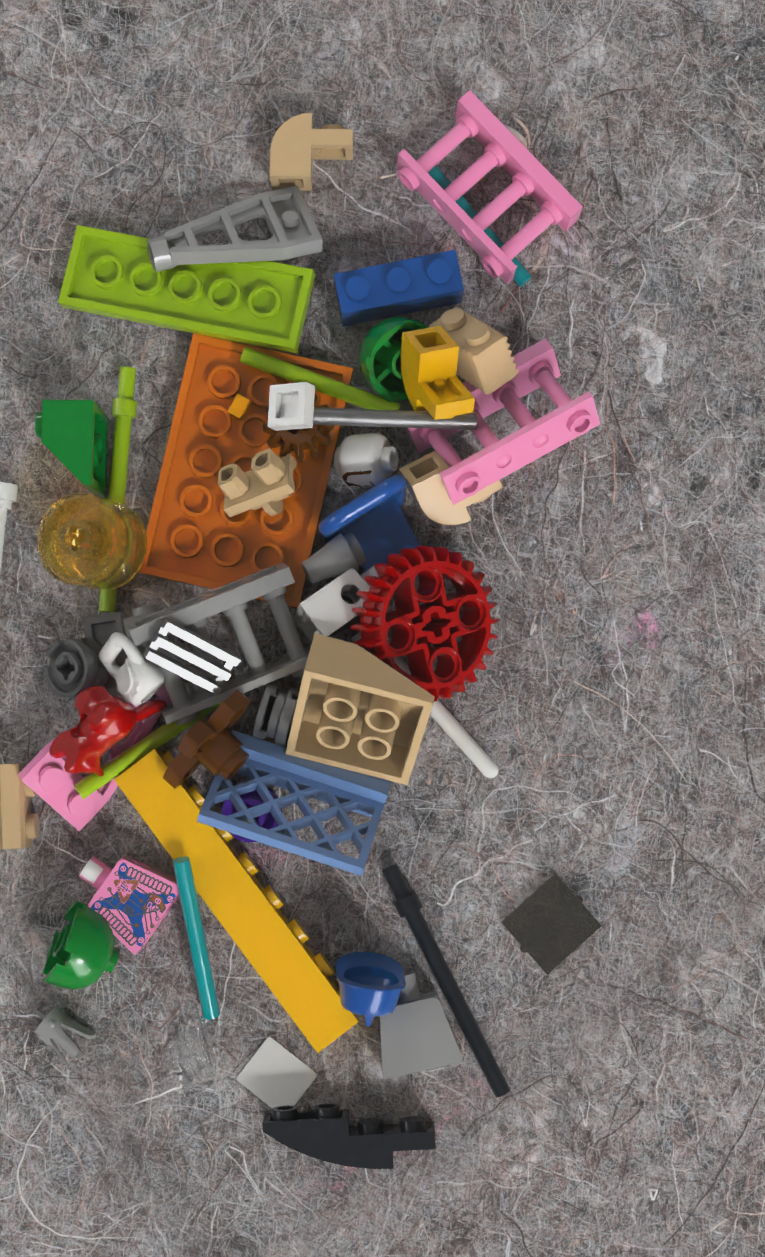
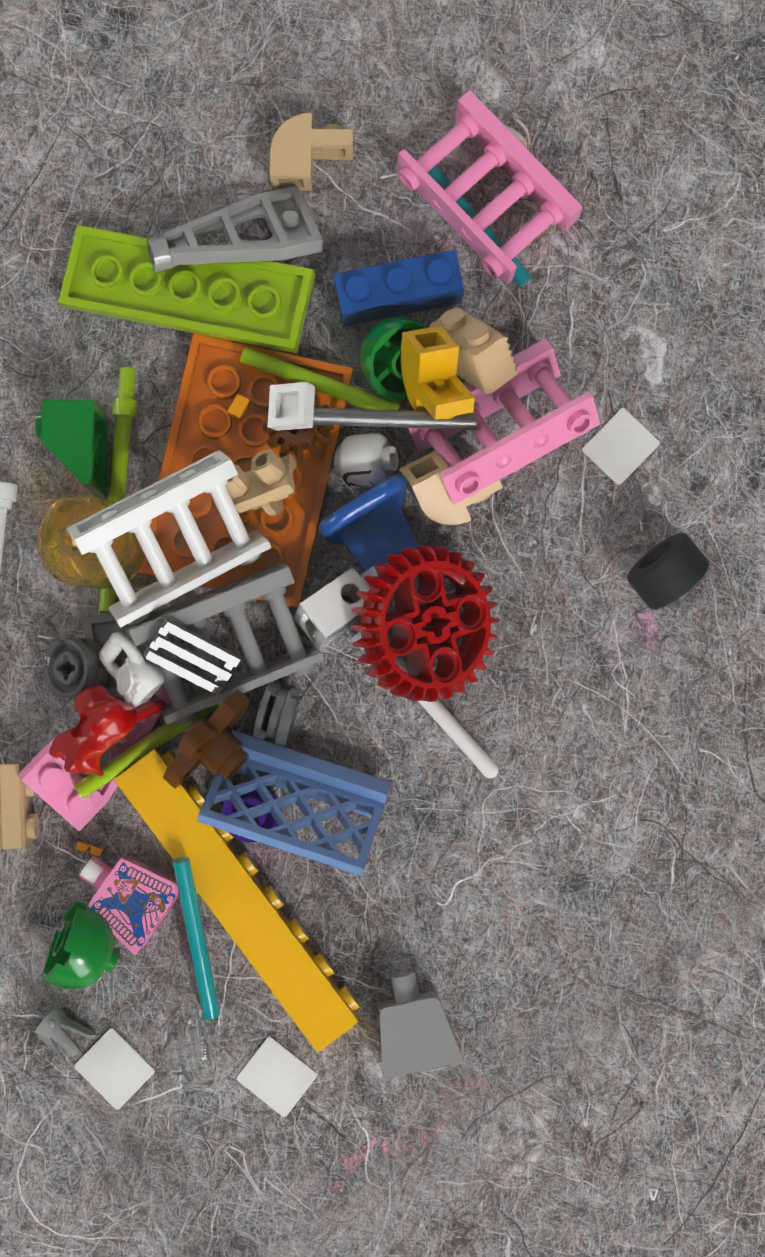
(85, 847): none -> light orange piece
(114, 1069): none -> white sticker
(136, 514): none -> white fence
(330, 1138): black slope -> none
(334, 558): light grey cone -> none
(358, 712): tan slope -> none
(369, 984): blue piece -> none
(409, 906): black bar -> none
(551, 923): clear smoke piece -> none
(620, 446): none -> white sticker
(668, 571): none -> black tyre

